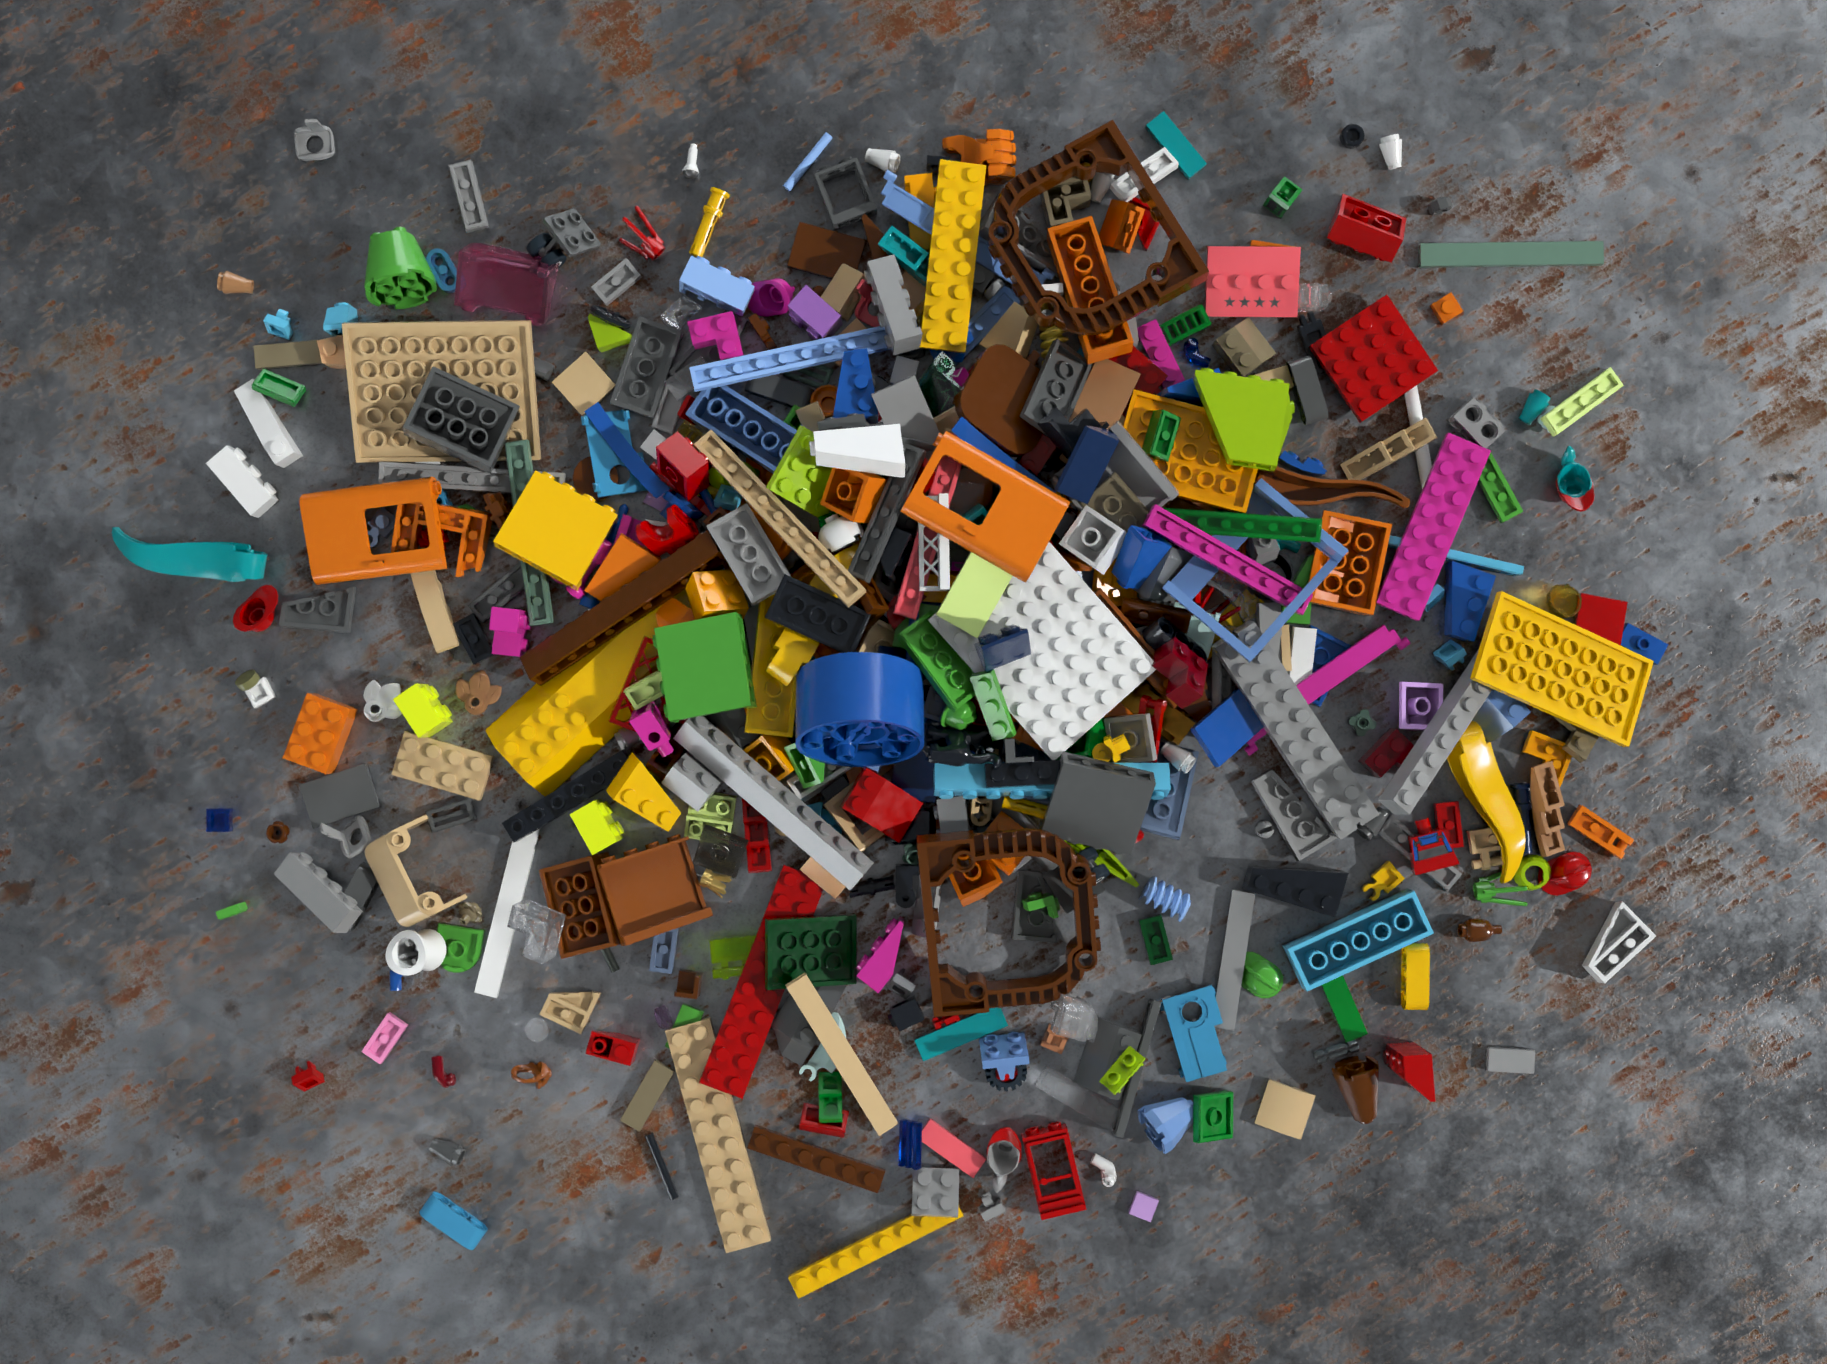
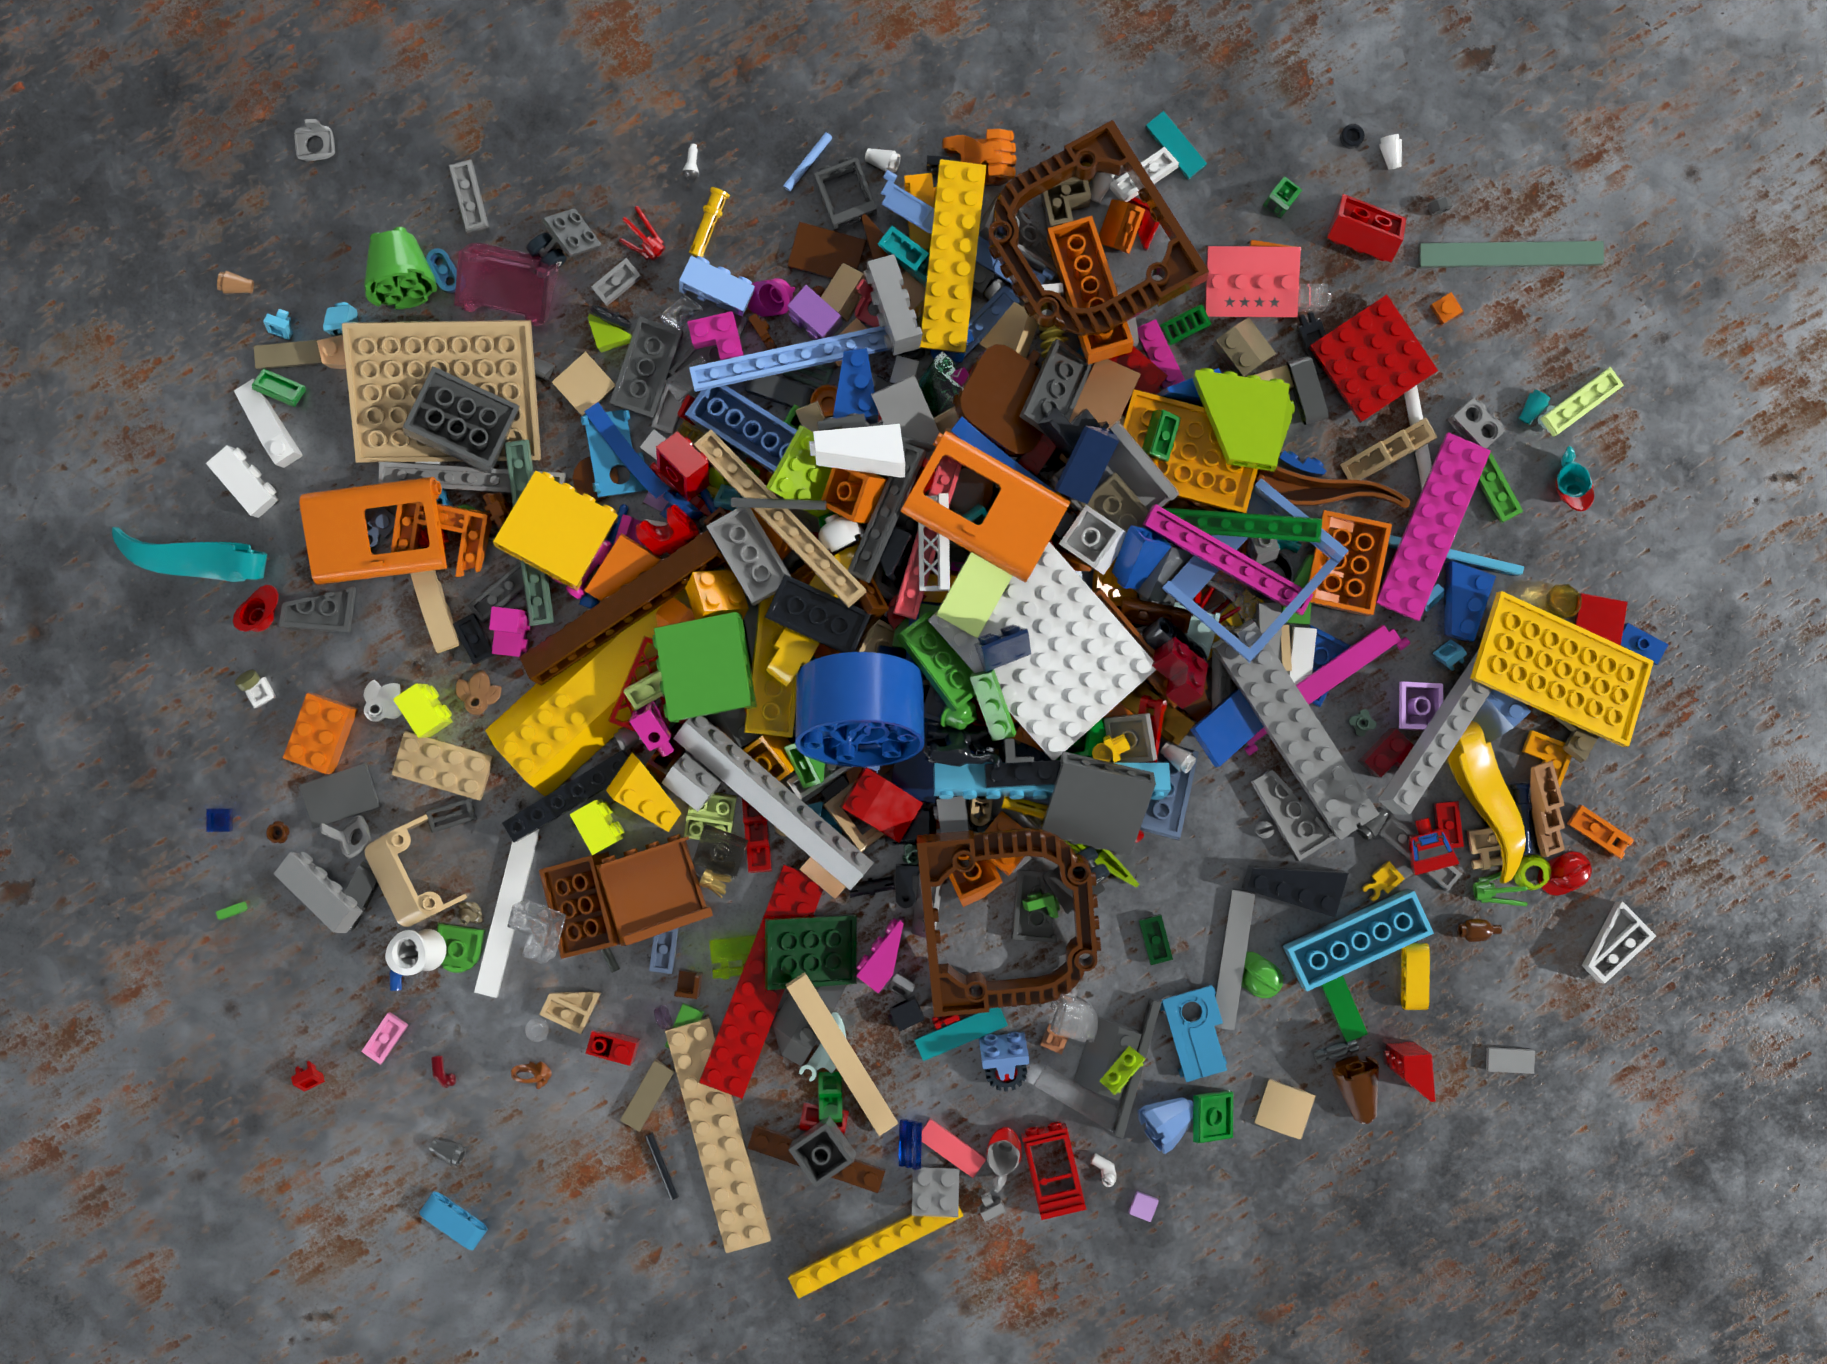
(778, 503): none -> dark grey bar
(822, 1151): none -> dark grey brick
(1166, 897): light blue piece -> none
(1193, 355): clear blue arm -> none

